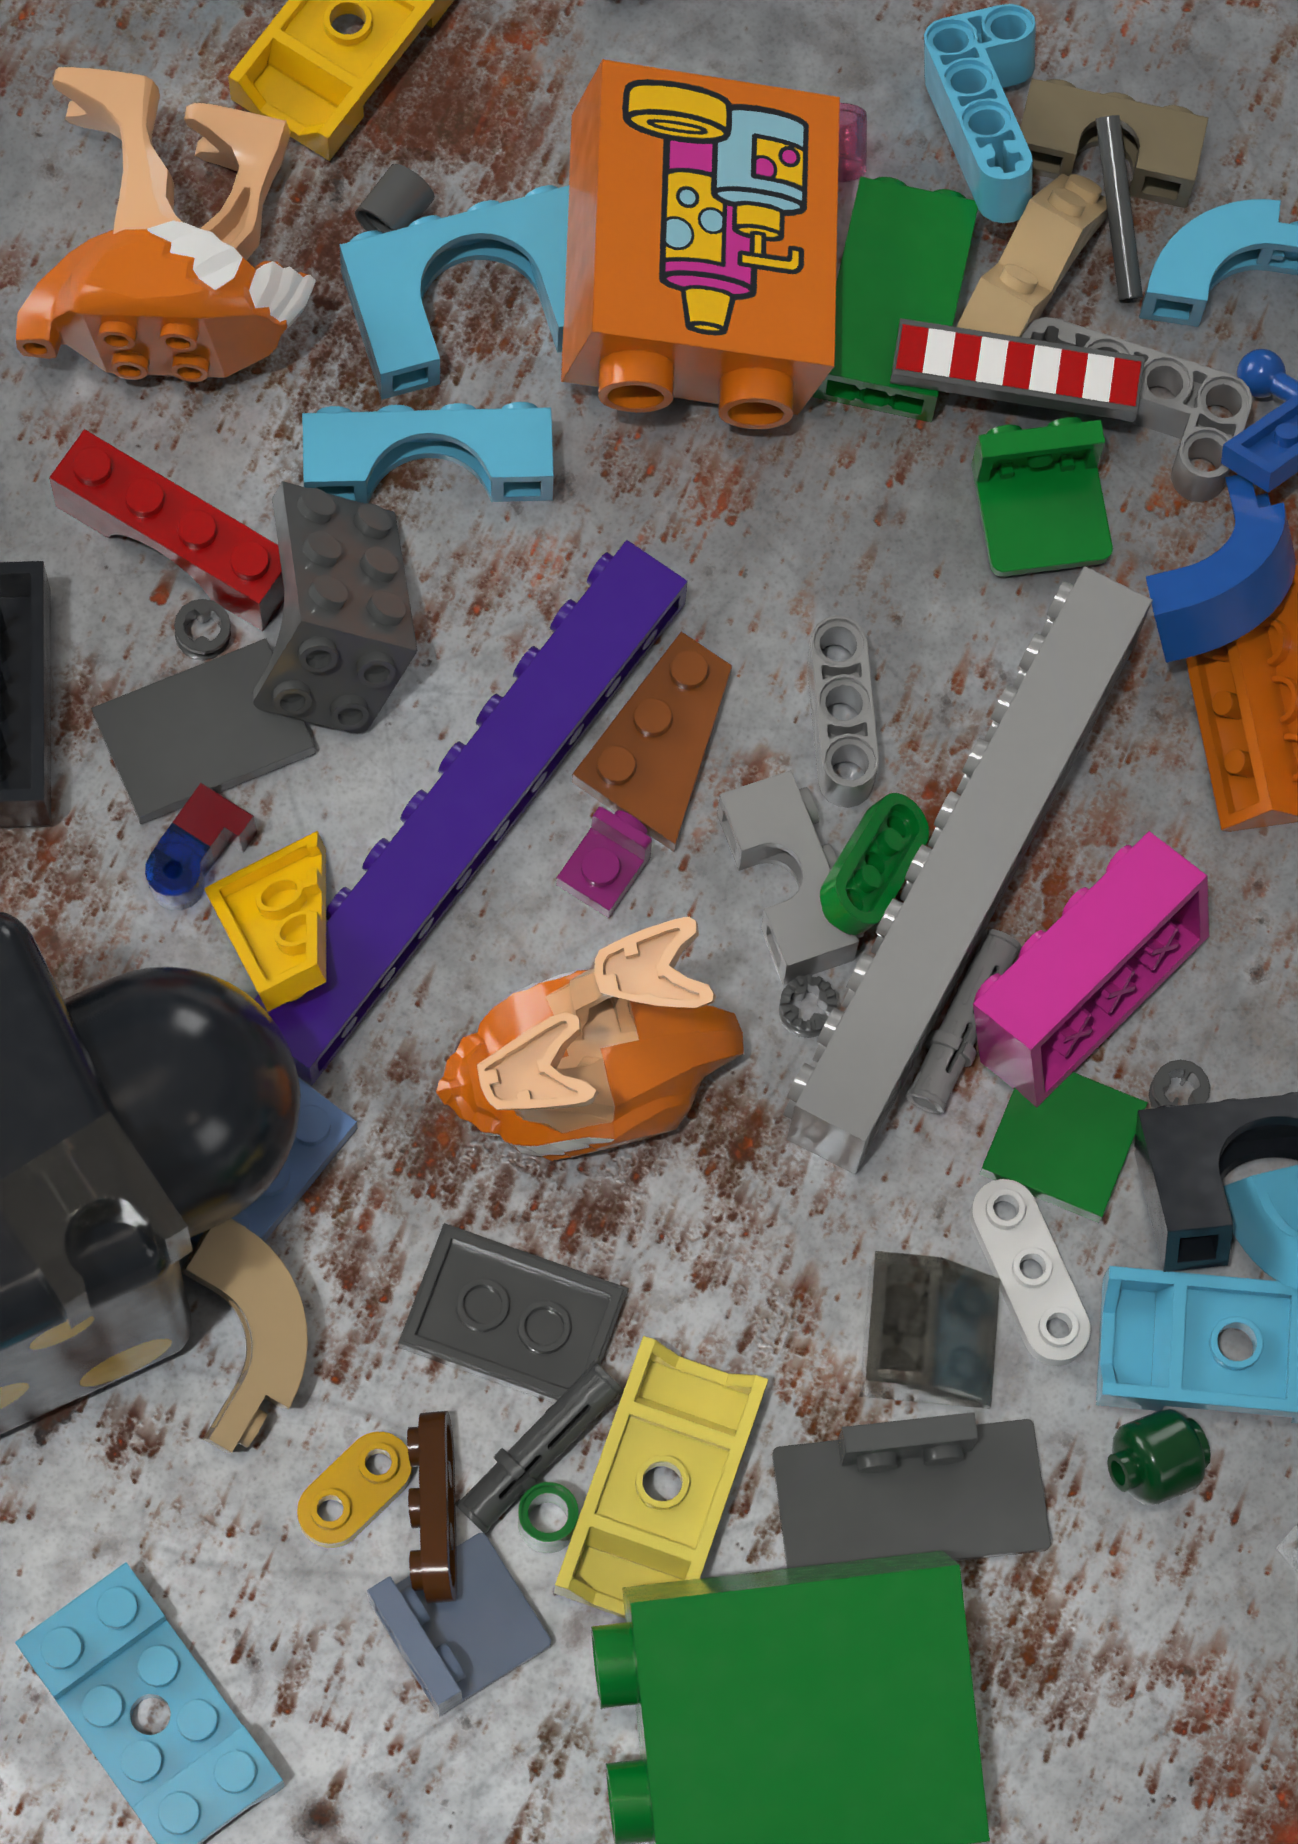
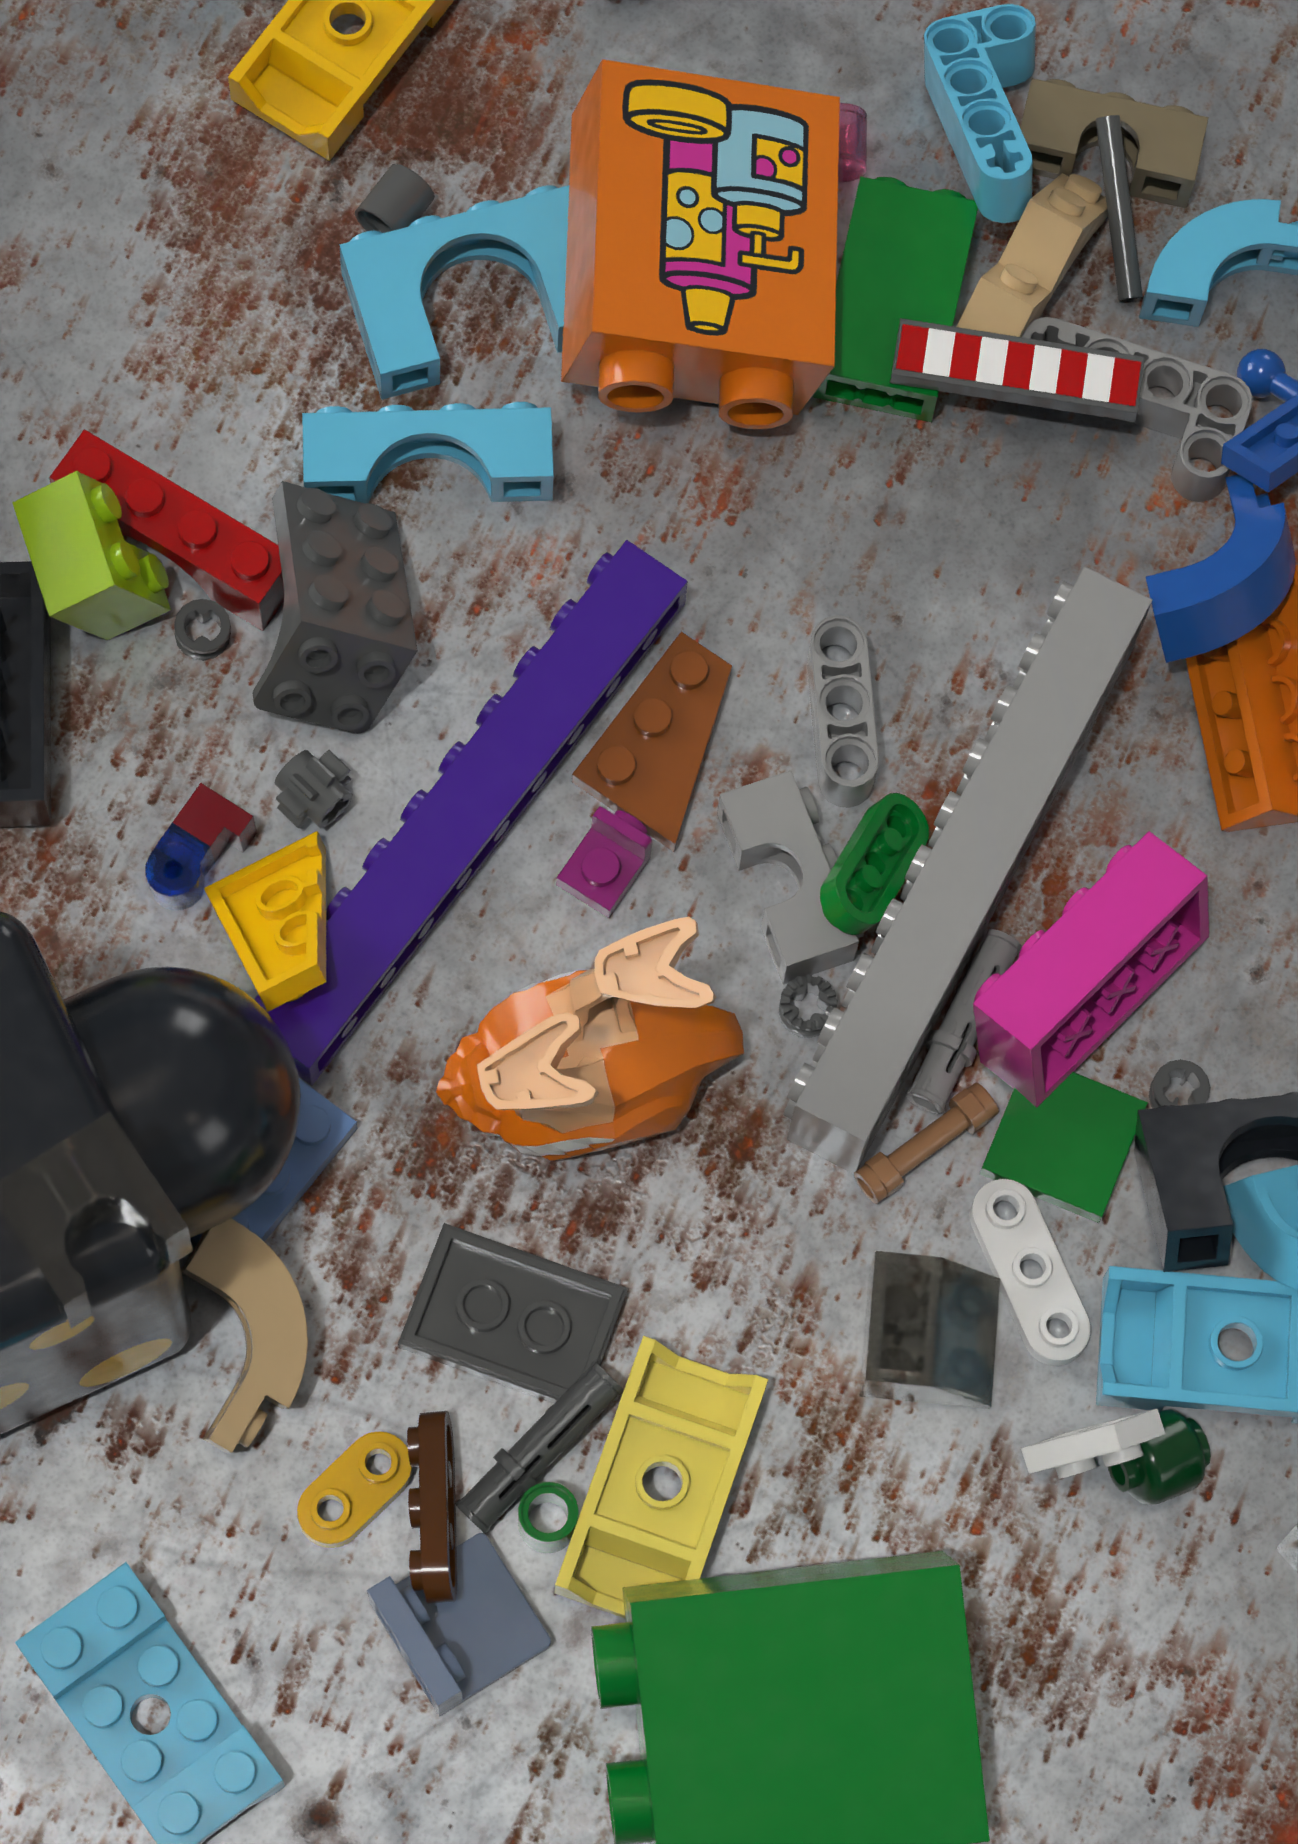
(85, 563): none -> lime brick
(156, 288): animal -> none
(198, 732): dark grey tile -> none
(313, 788): none -> dark grey gear
(913, 1492): dark grey bracket -> none
(968, 1111): none -> medium nougat bar
(1042, 496): green bracket -> none
(1113, 1440): none -> white plate

